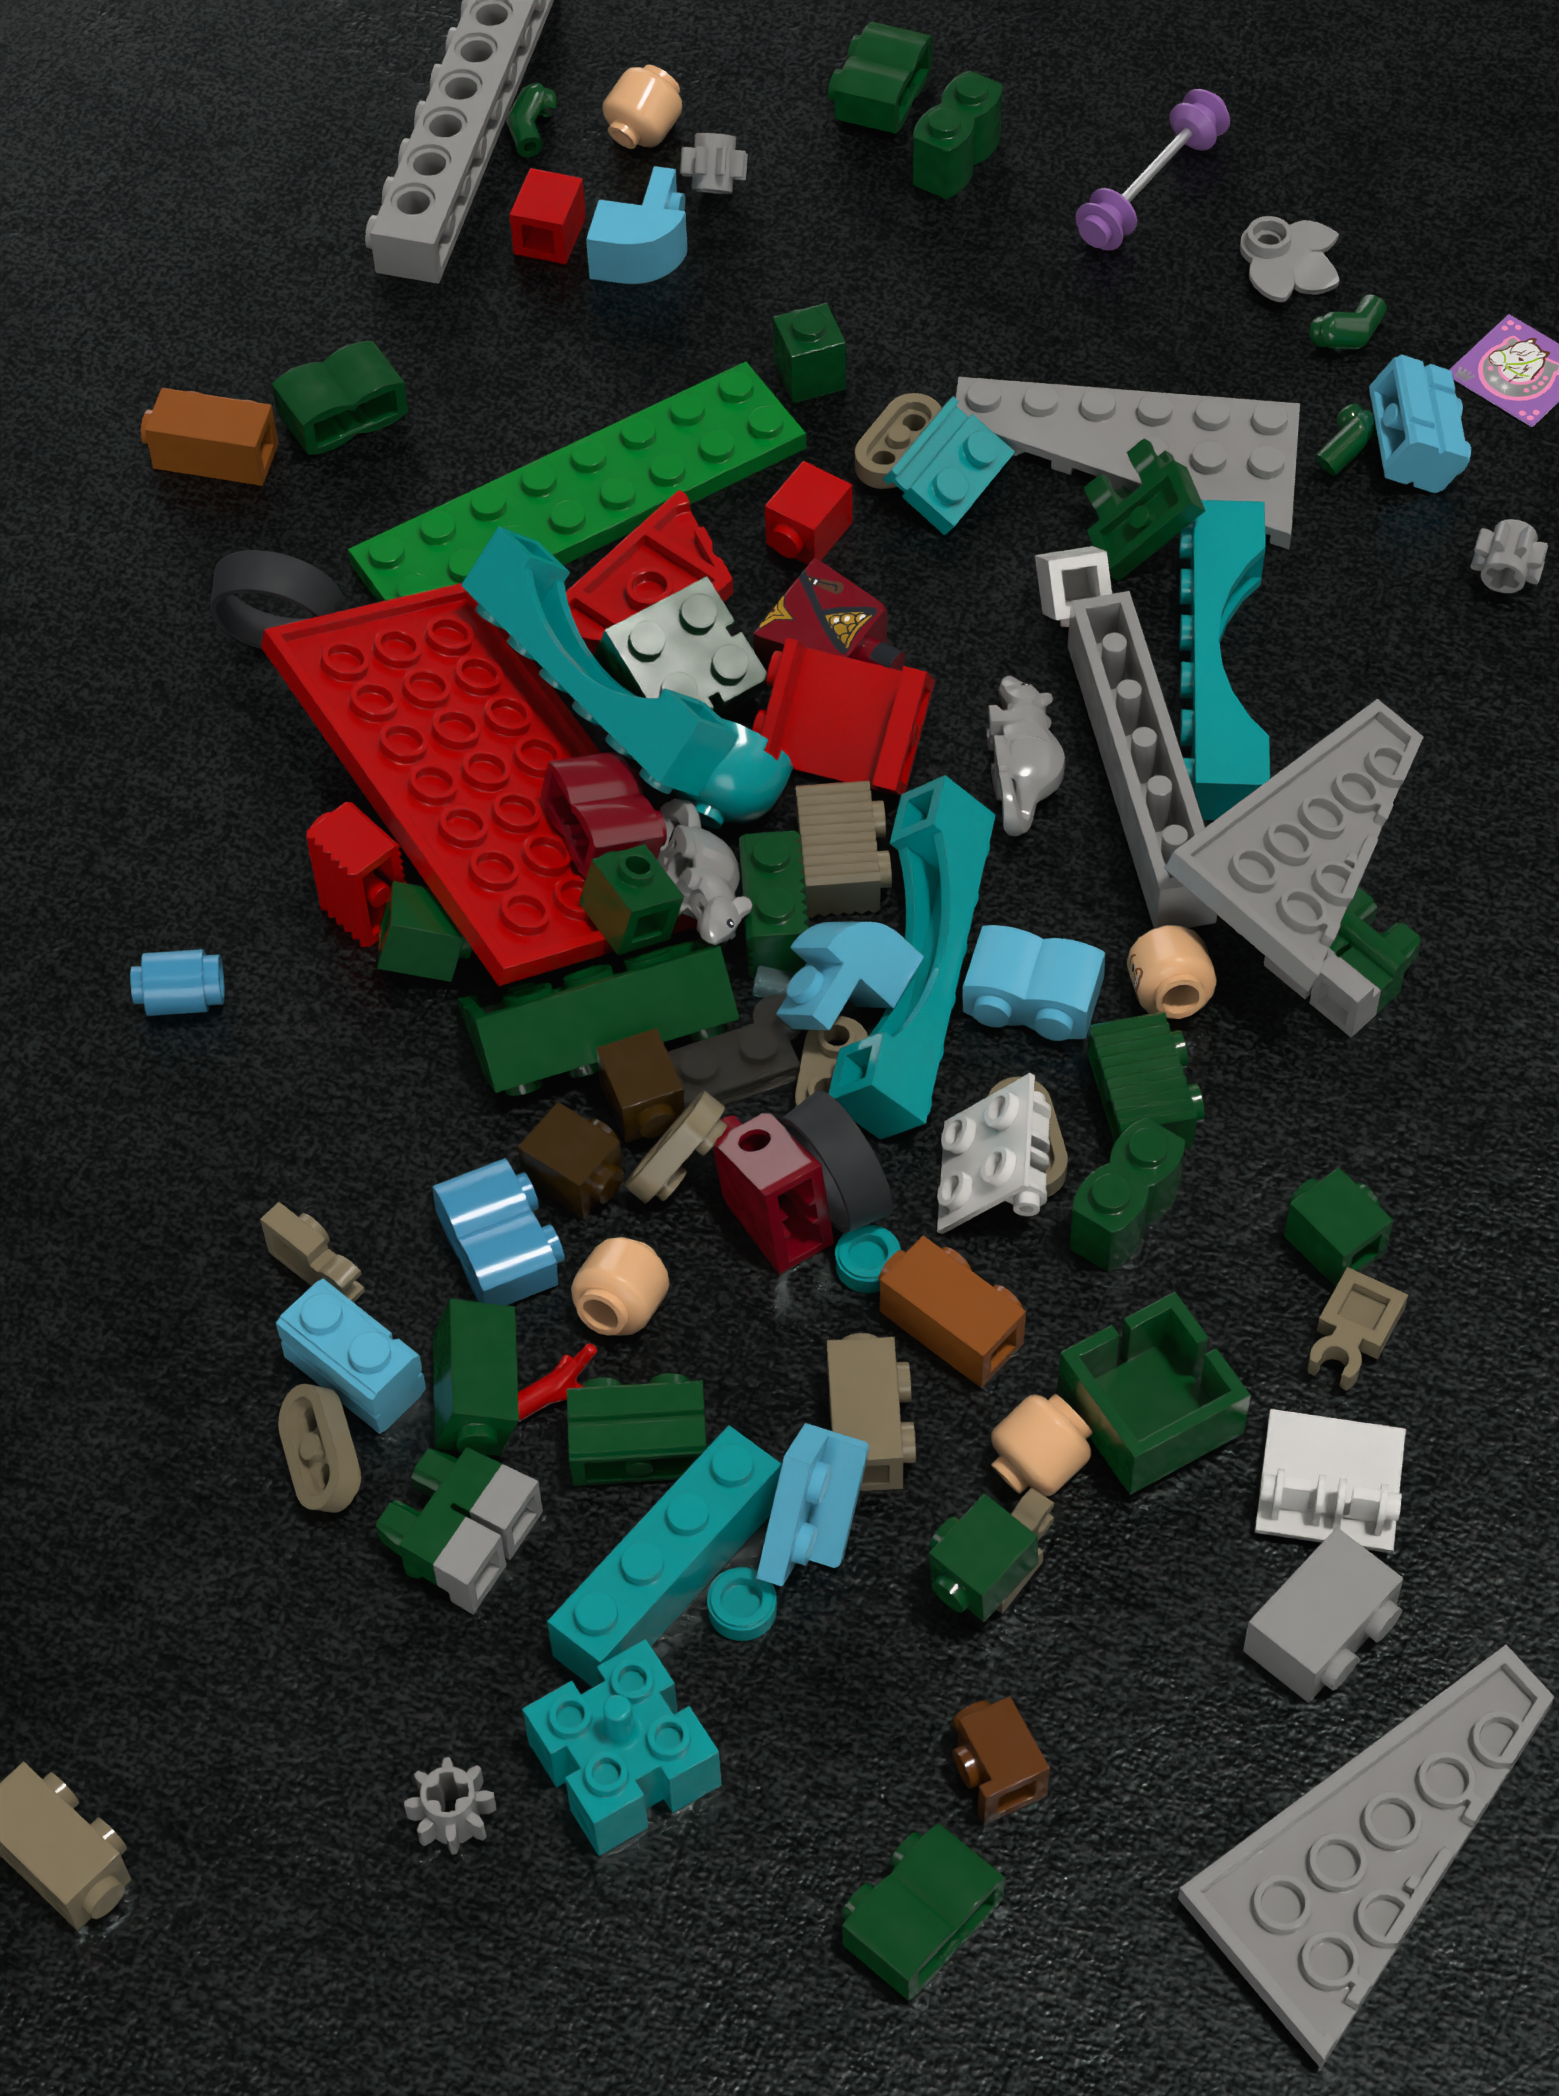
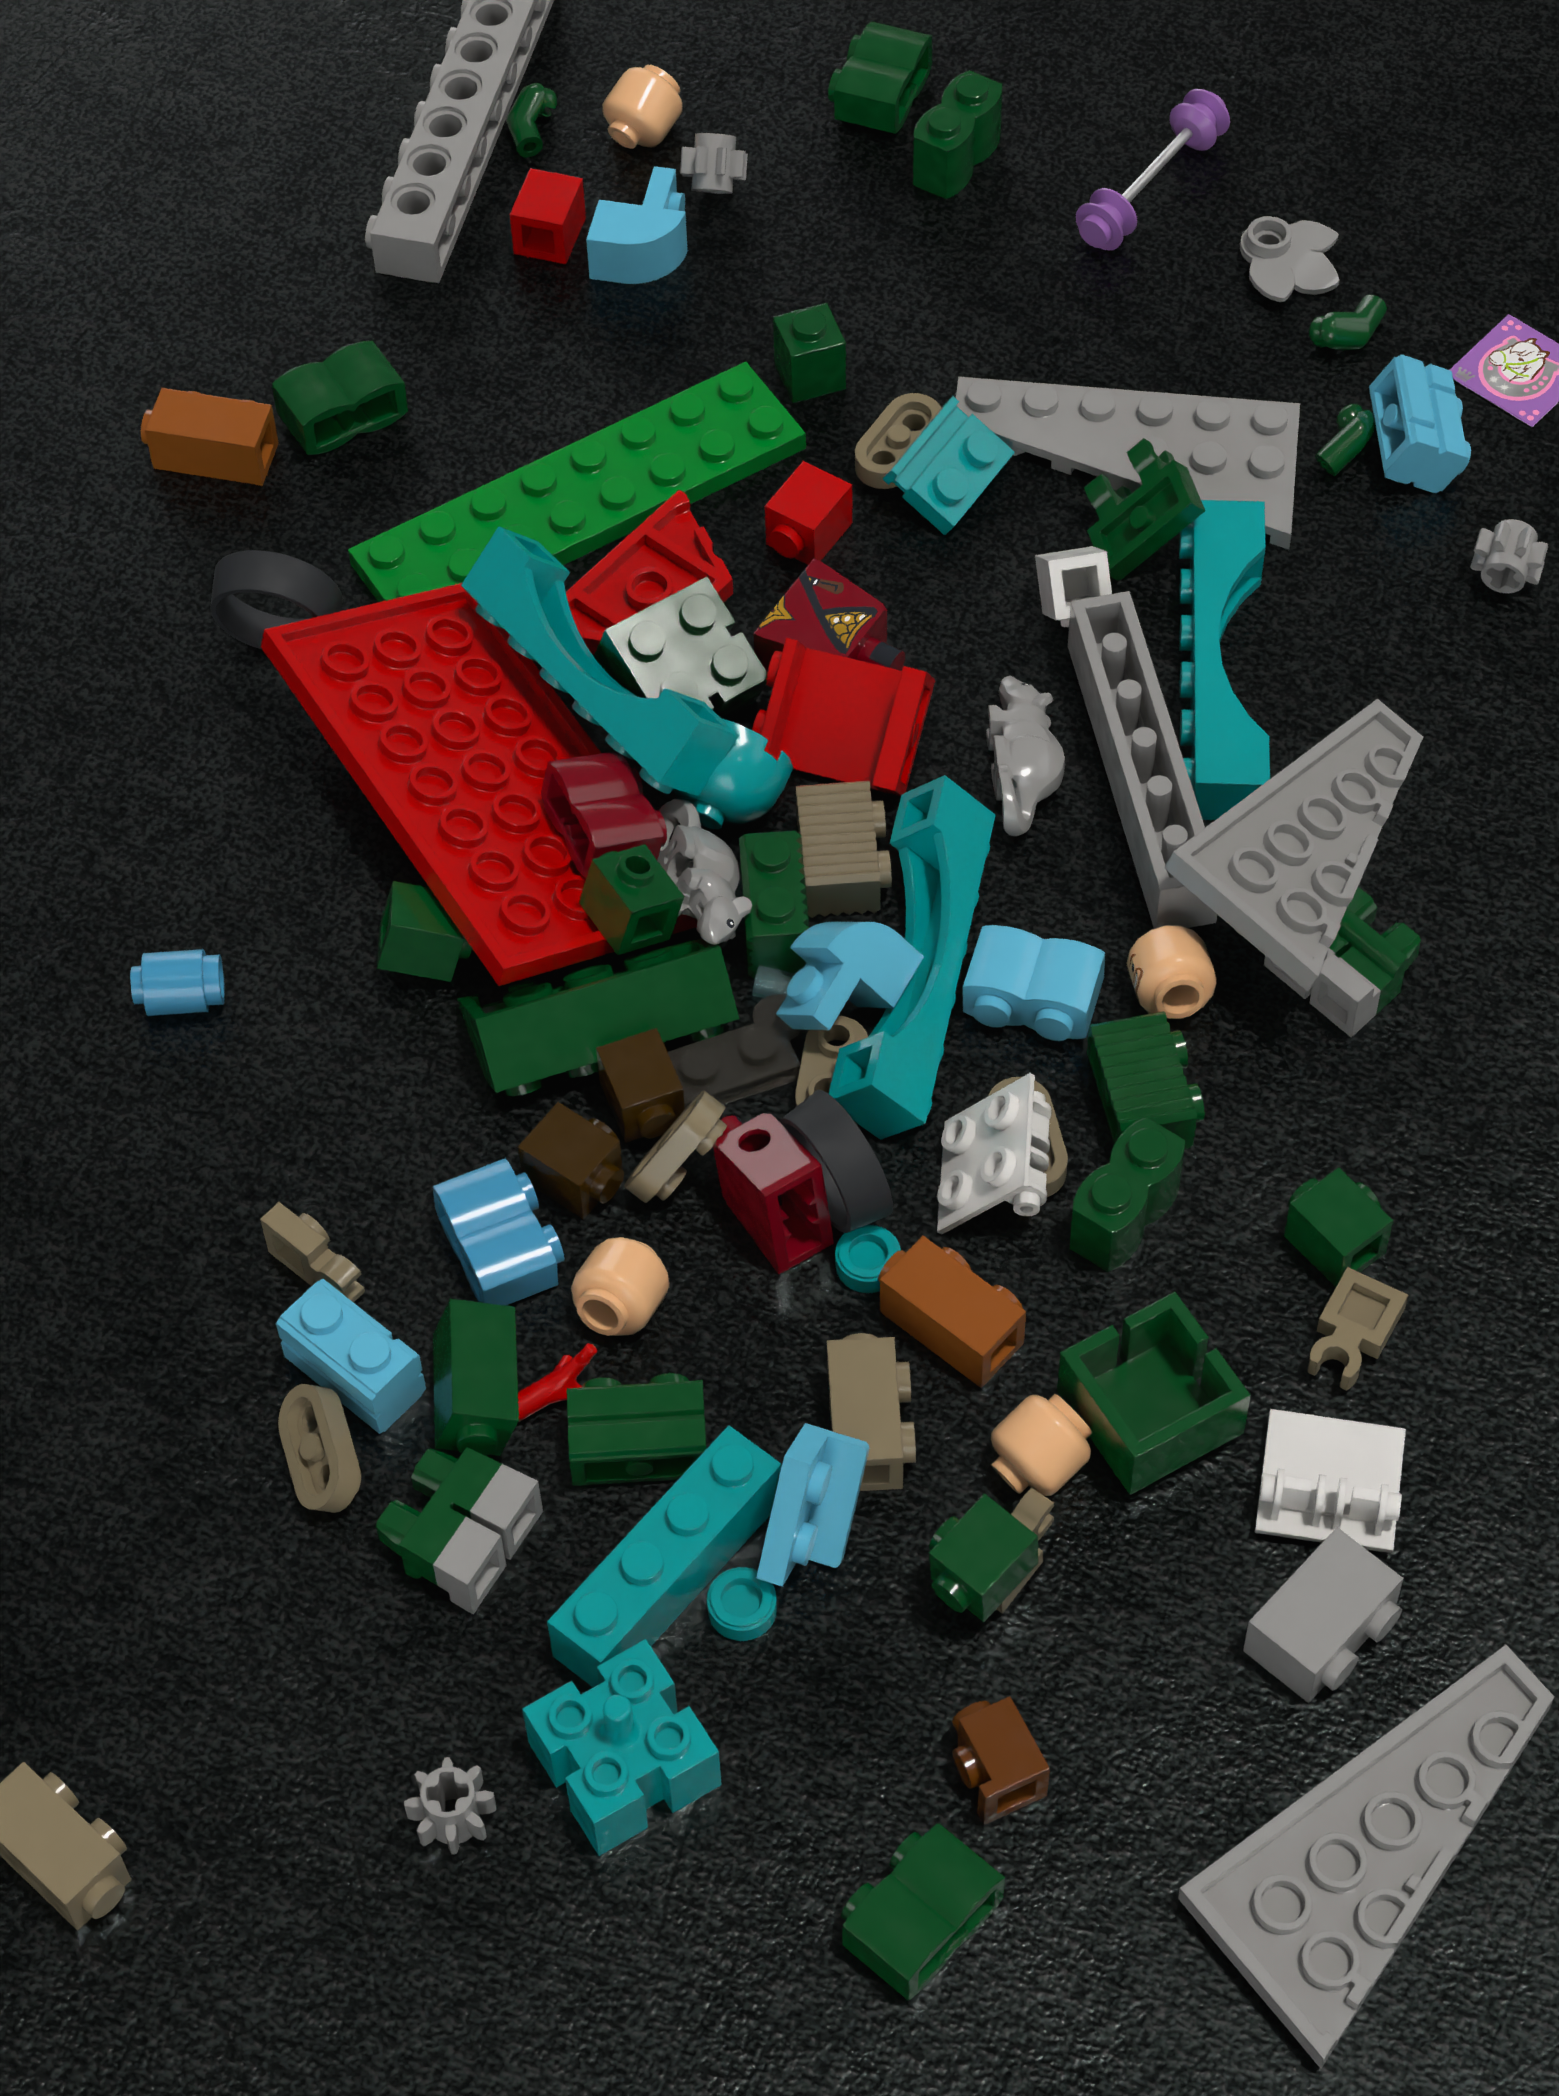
(353, 869): red brick -> none

